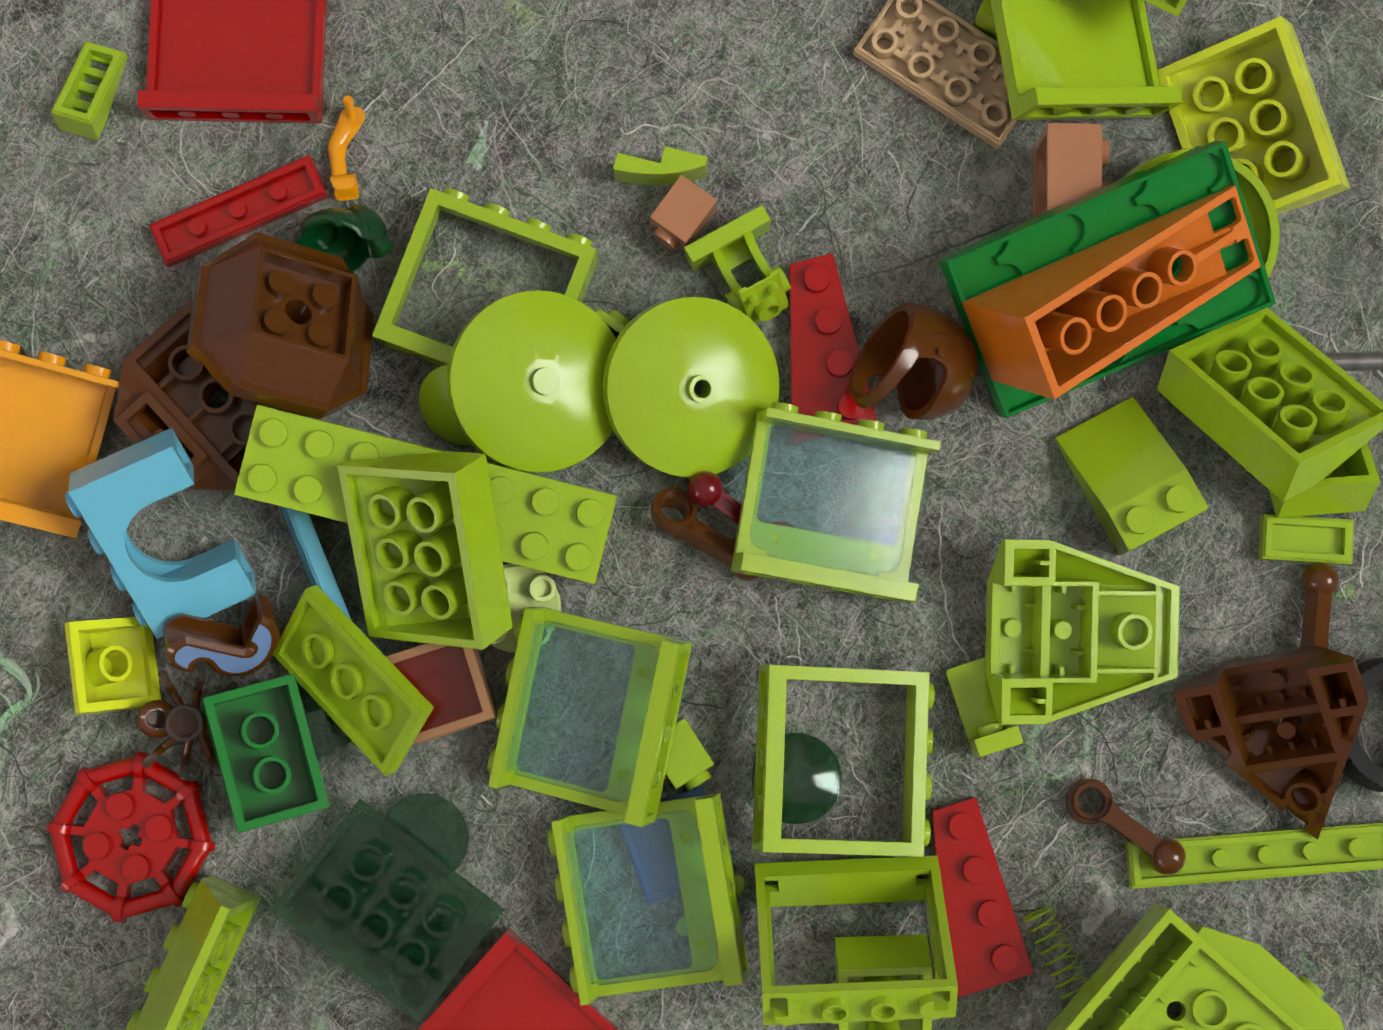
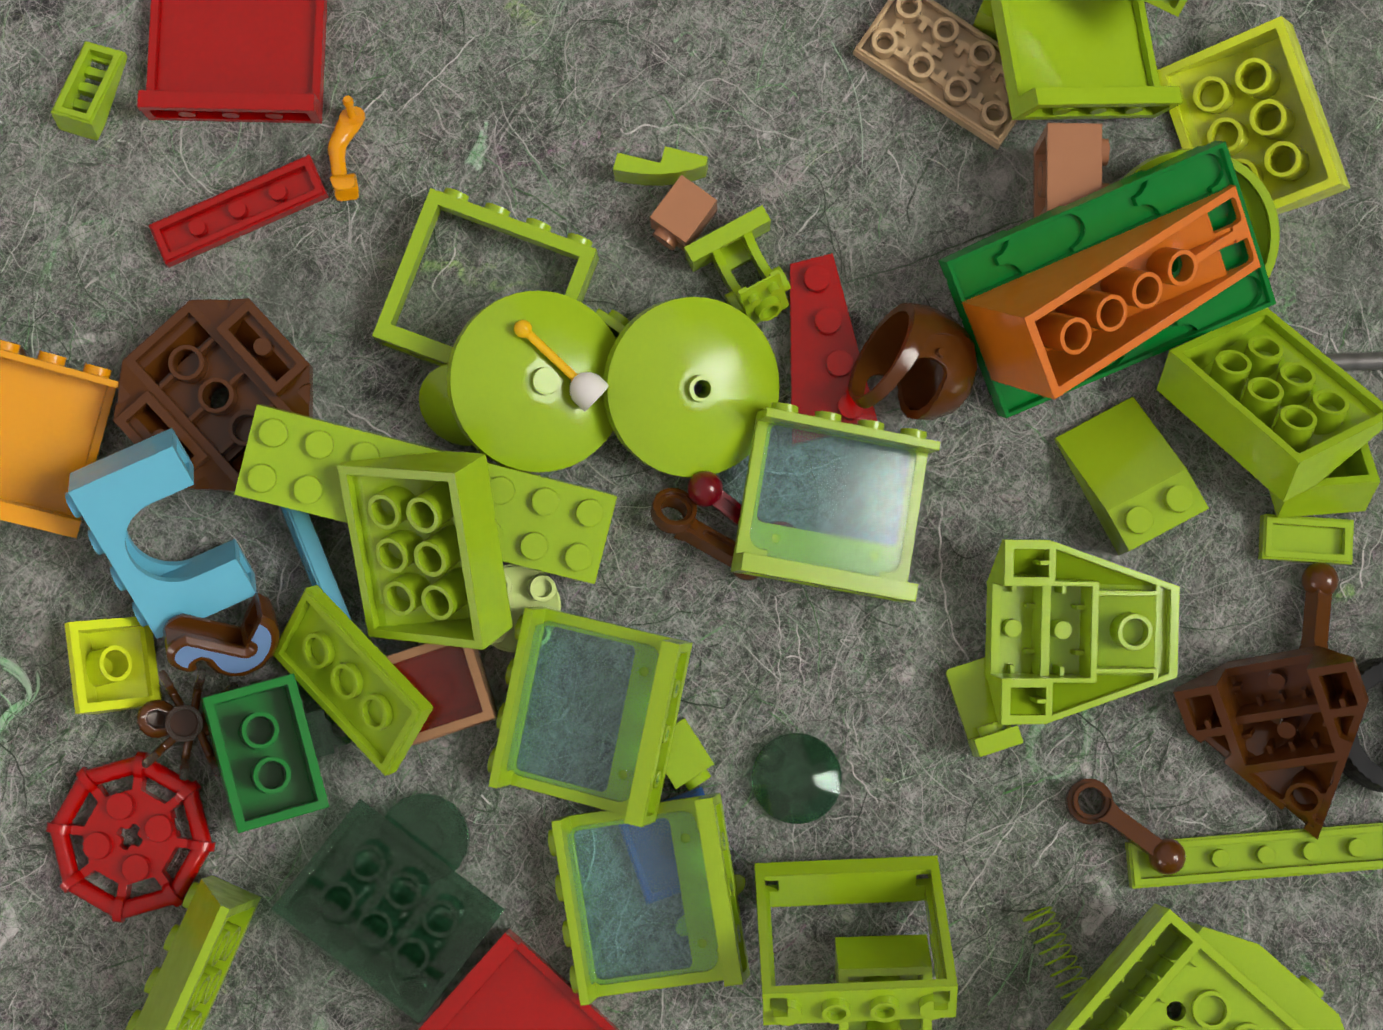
(254, 348): reddish brown piece -> none
(346, 234): dark green hair -> none
(584, 387): none -> hinge
(770, 762): lime window -> none
(978, 908): red wing -> none

